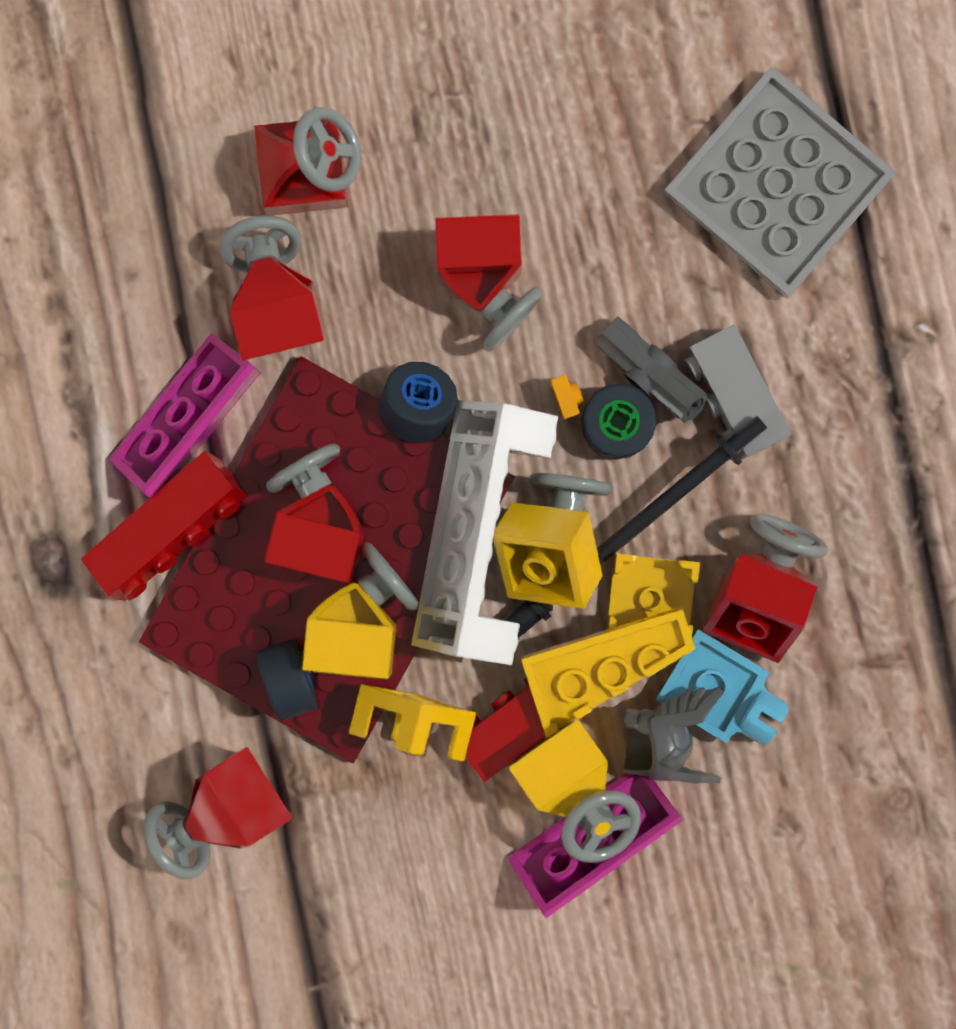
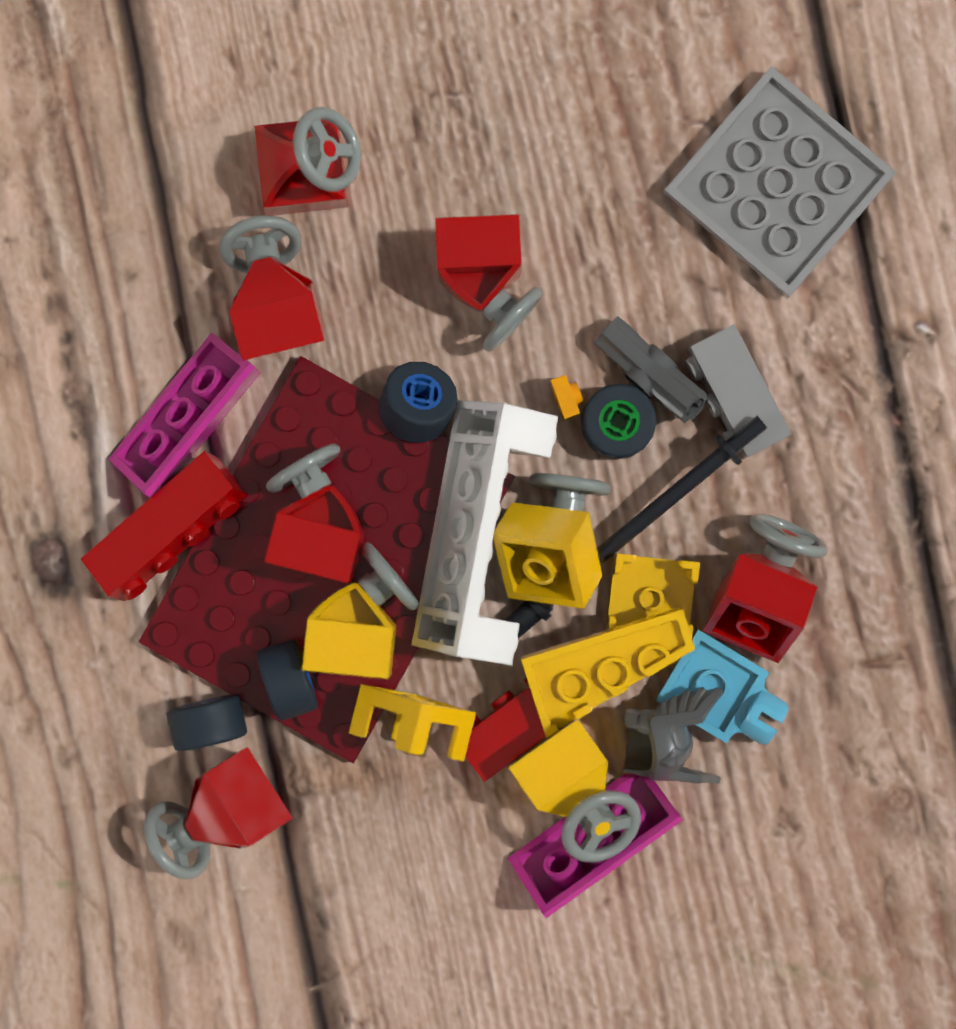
(206, 722): none -> black wheel

